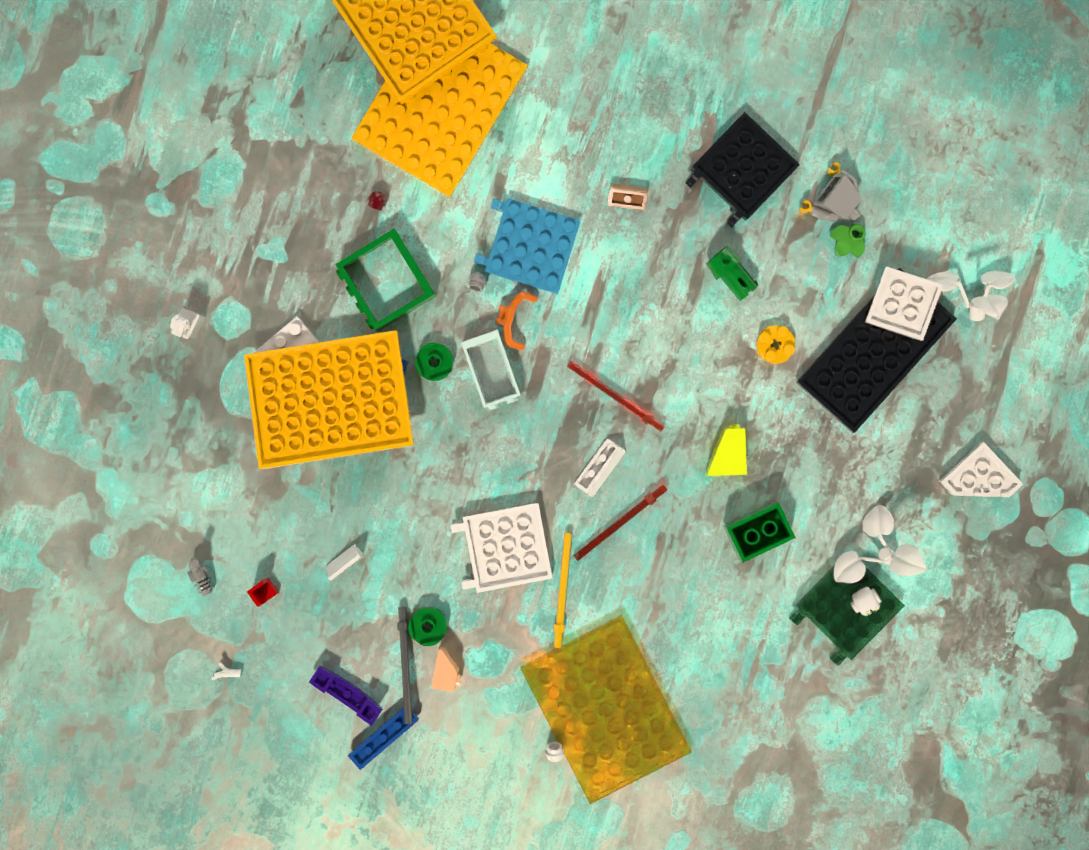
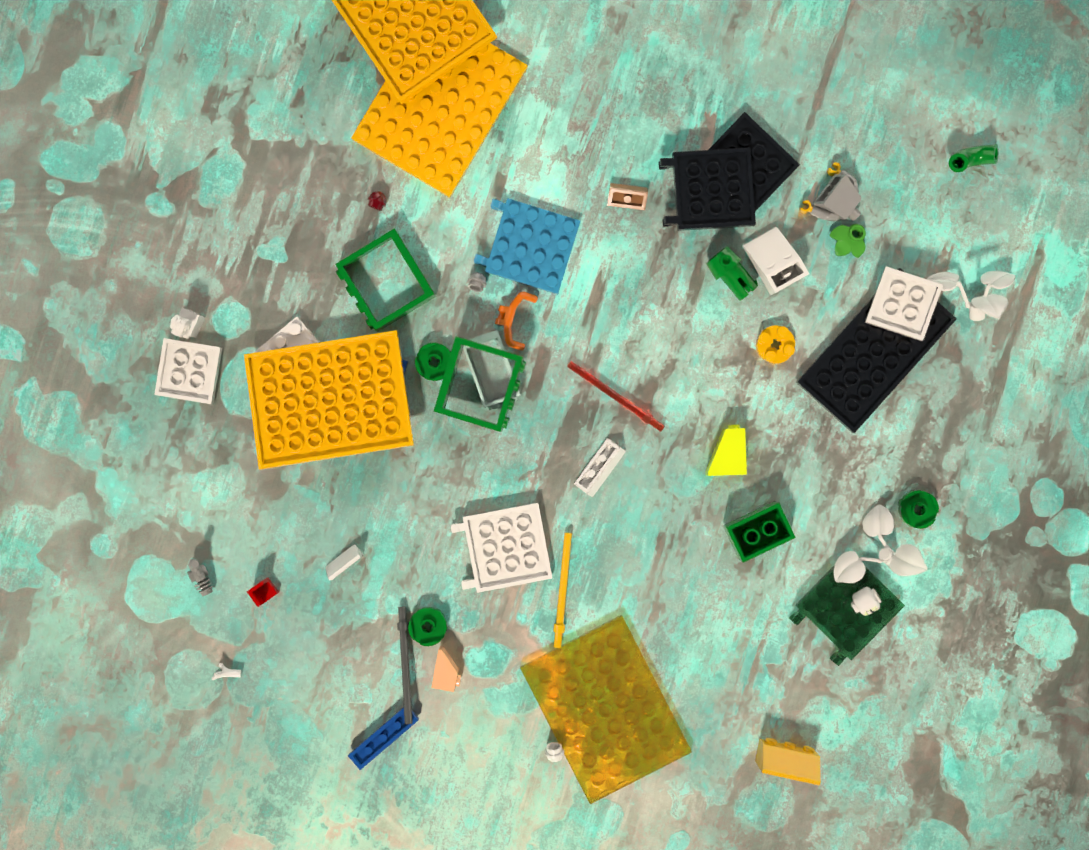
(188, 371): none -> white plate
(346, 693): dark purple slope -> none
(508, 403): none -> green window
(649, 499): clear red bar -> none
(711, 189): none -> black plate
(775, 260): none -> white slope
(788, 761): none -> yellow slope
(928, 513): none -> green plate
(973, 156): none -> green cylinder
(981, 475): white plate -> none

